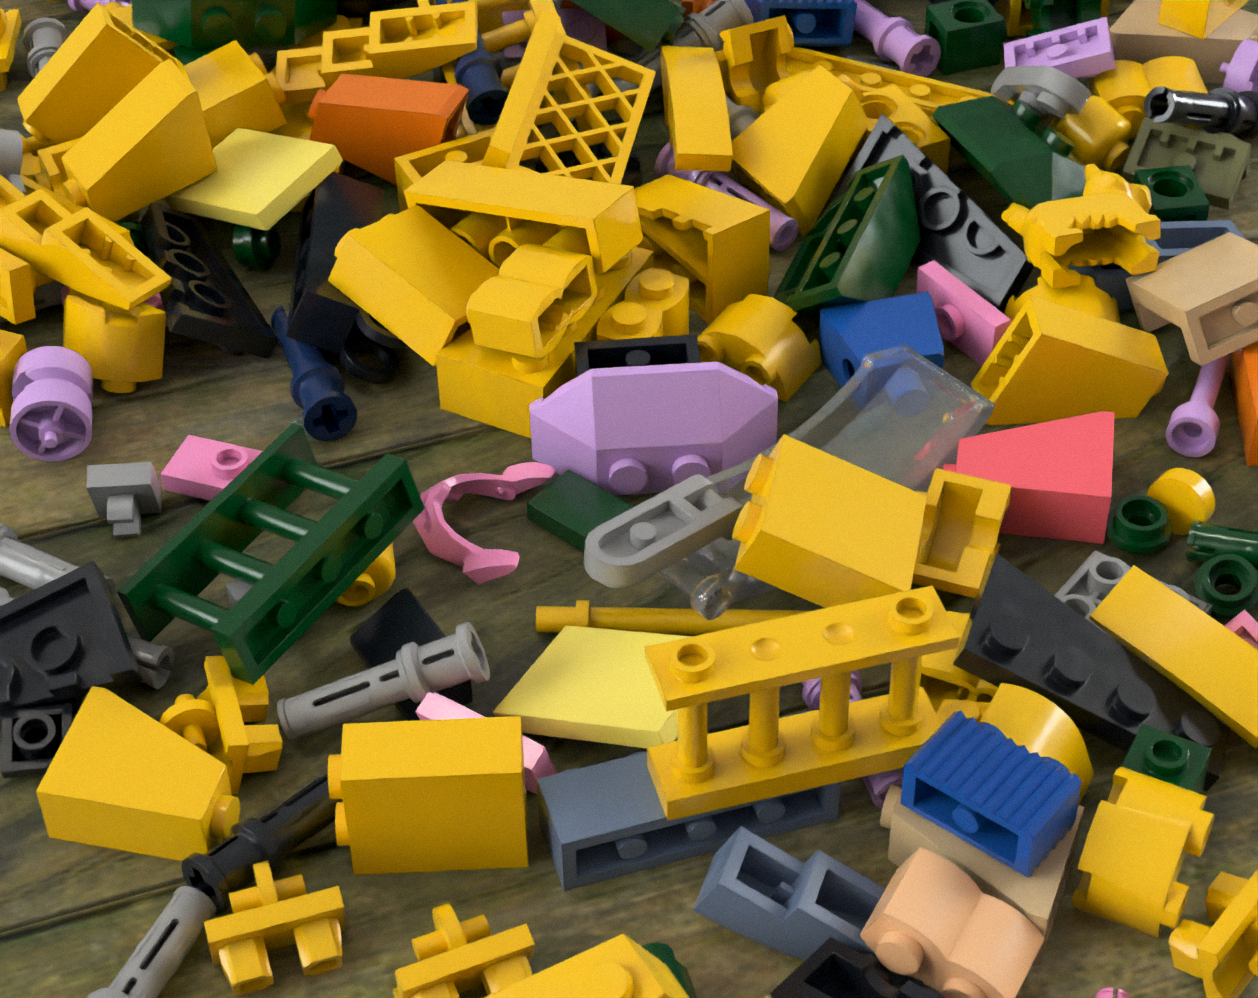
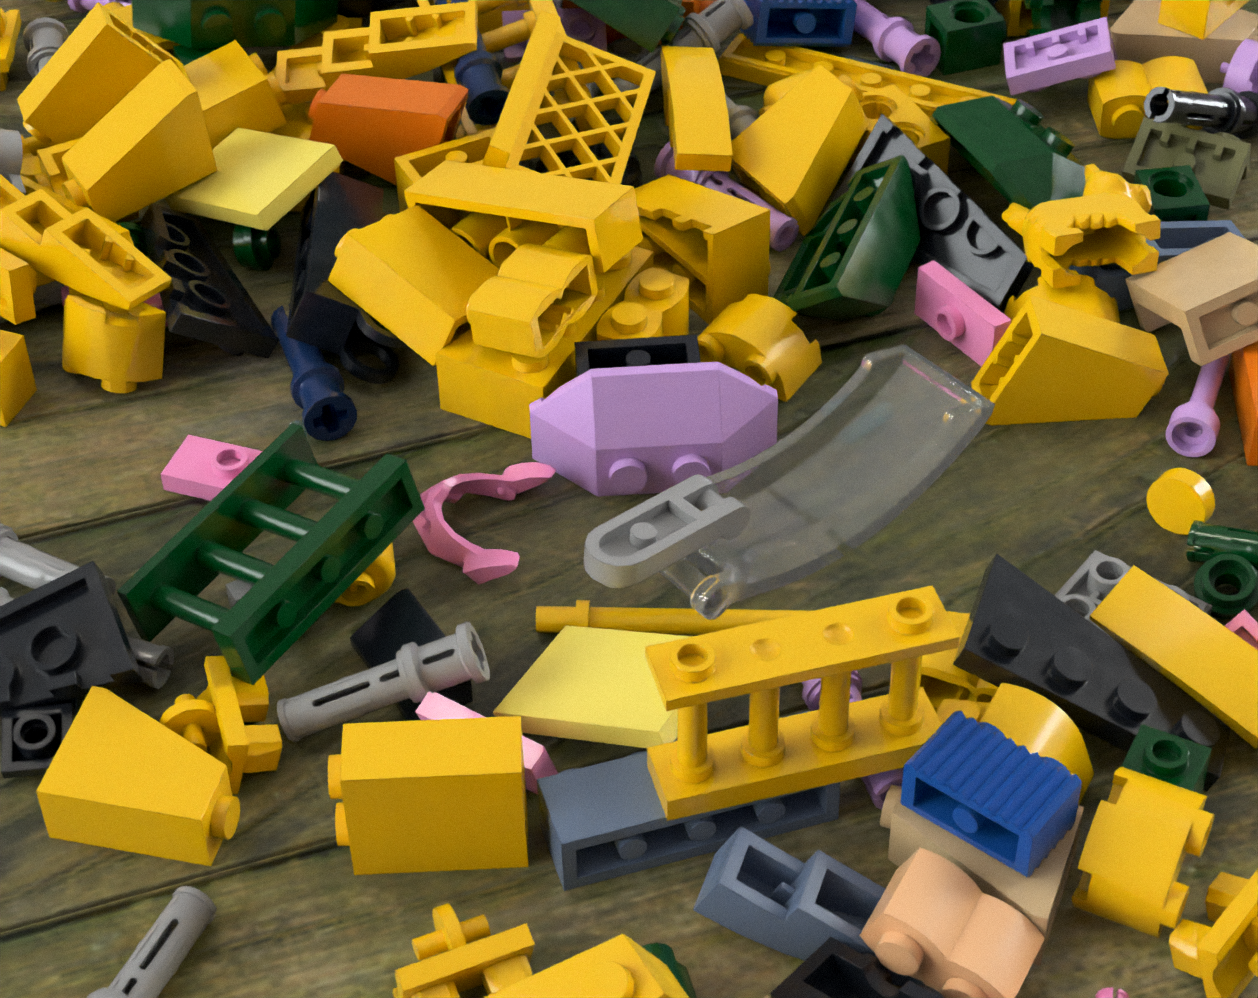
(51, 403): lavender wheel -> none
(124, 494): light grey tile -> none
(253, 841): black pin -> none
(273, 918): yellow hips -> none
(573, 508): dark green tile -> none
(754, 59): yellow cylinder -> none
(827, 527): yellow brick -> none
(876, 325): blue torso -> none
(959, 531): yellow cylinder -> none
(1042, 88): light grey plate -> none
(1055, 471): coral slope -> none
(1098, 134): yellow head -> none
(1139, 525): dark green plate -> none

